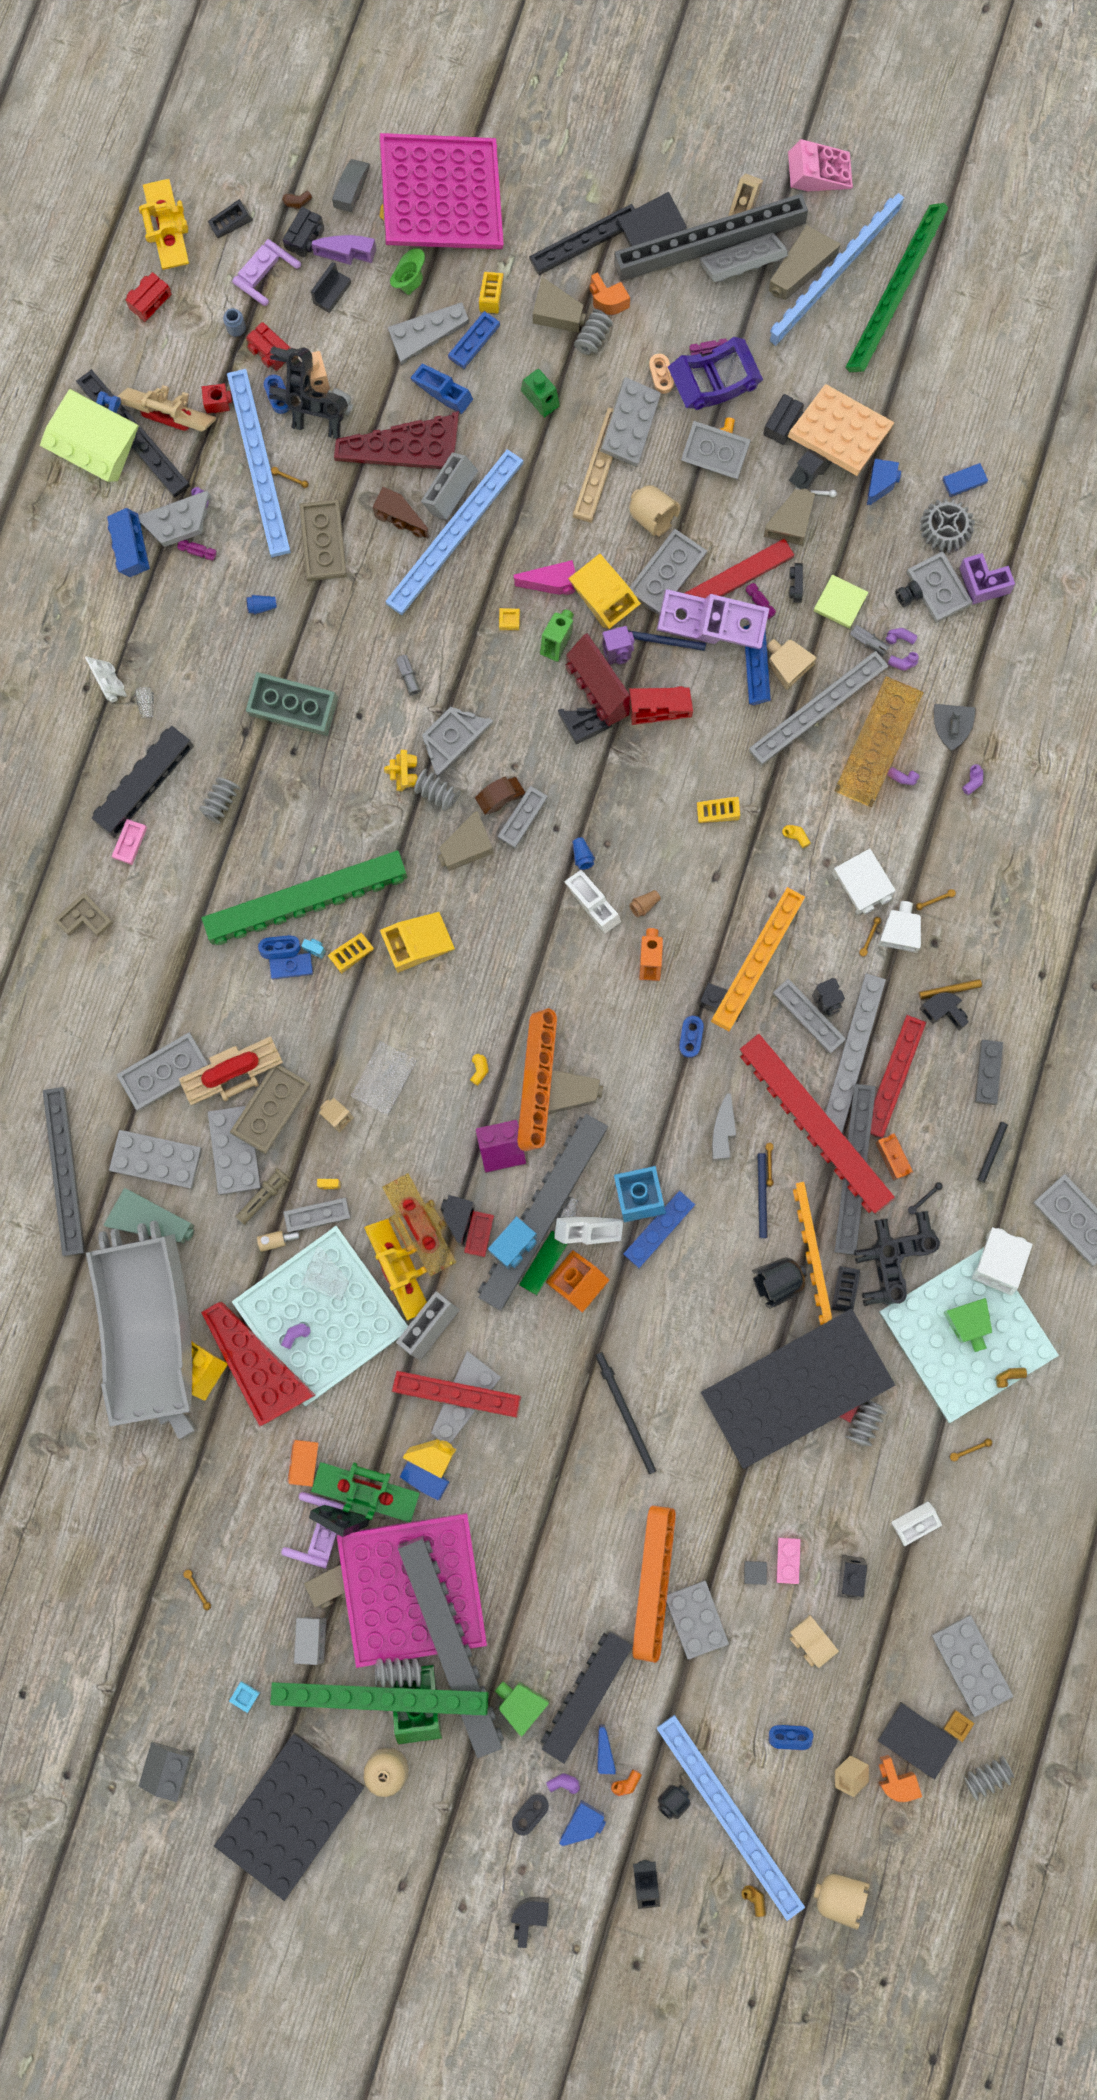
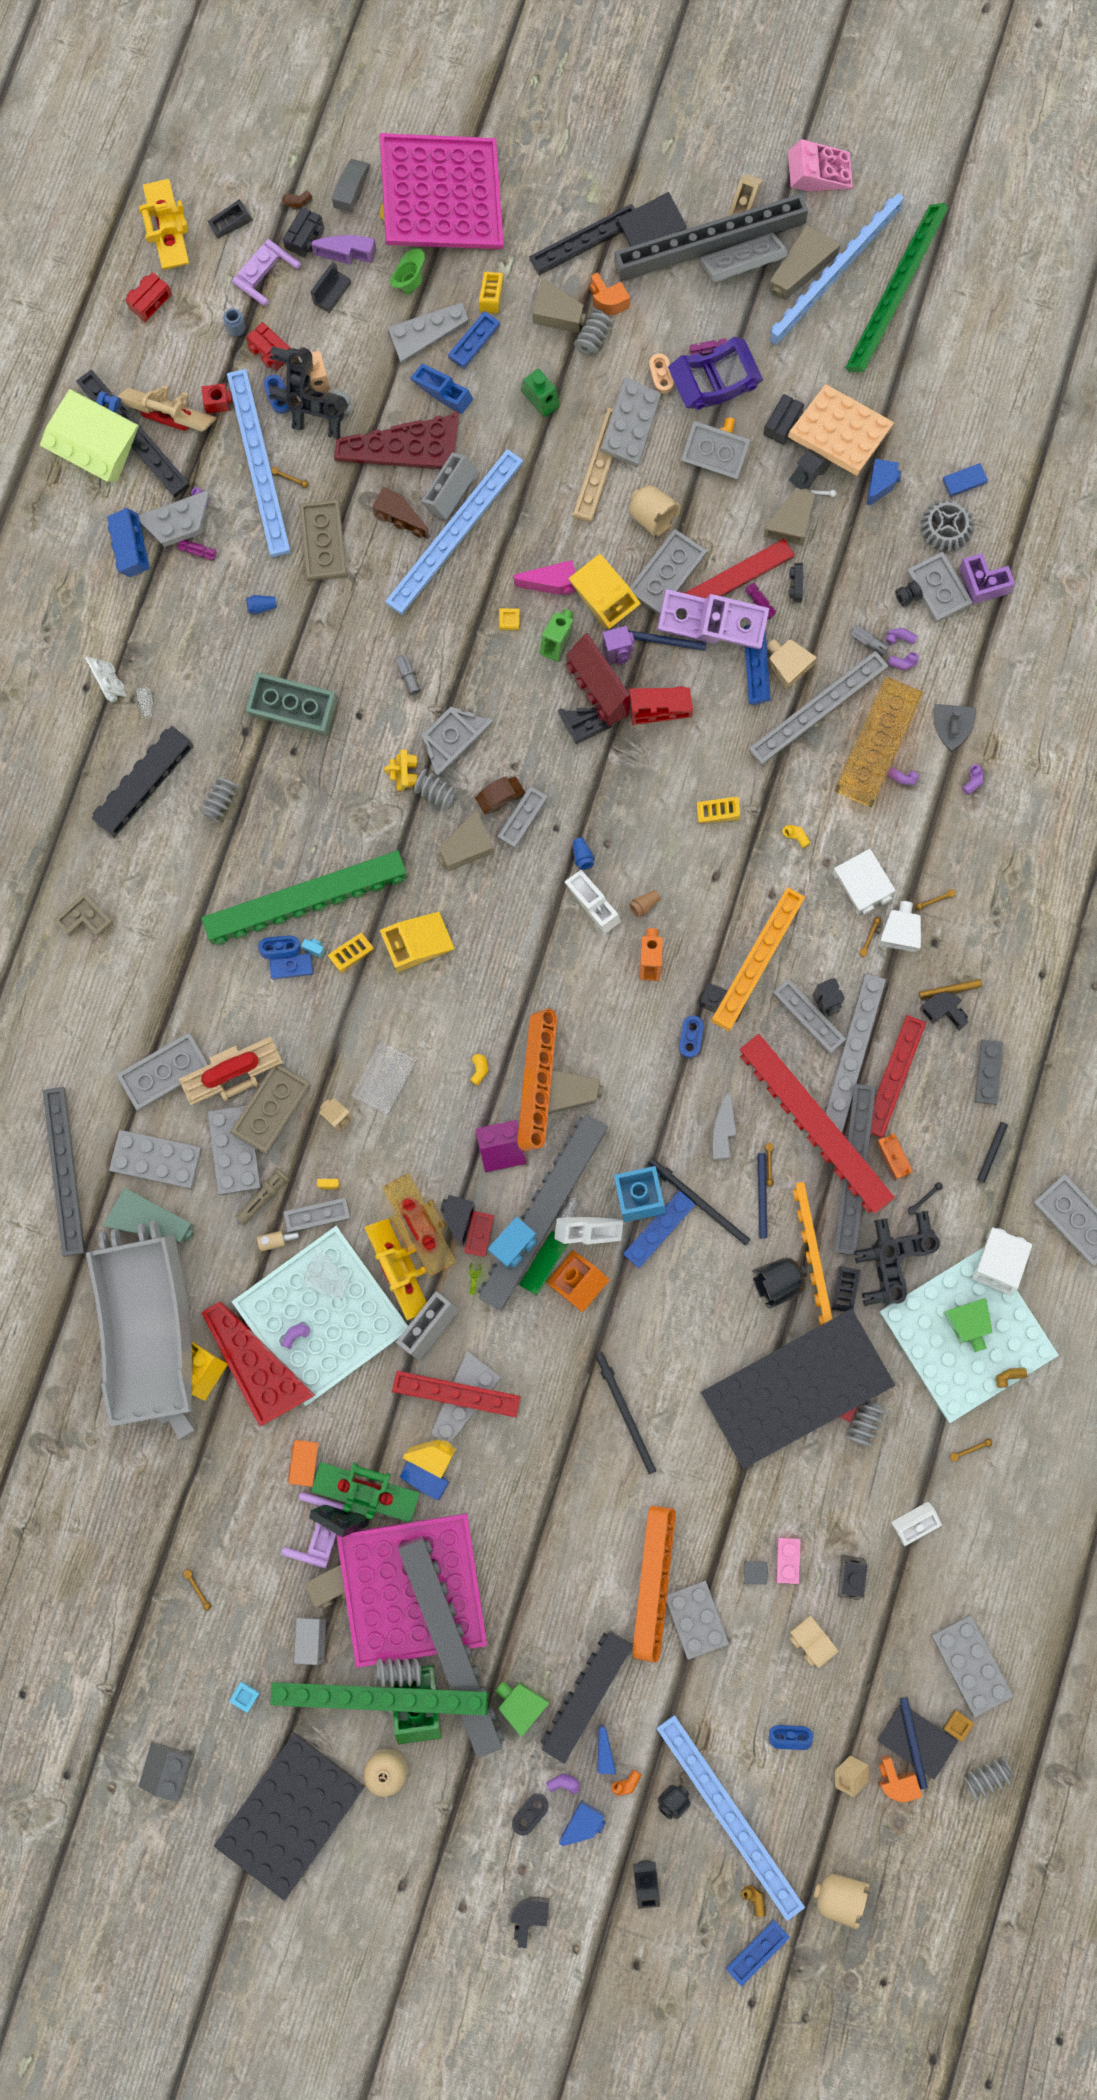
(129, 842): bright pink plate -> none
(474, 1275): none -> clear neon green hand
(666, 1175): none -> black bar
(757, 1952): none -> blue plate
(840, 601): yellowish green tile -> none
(913, 1742): none -> dark blue bar

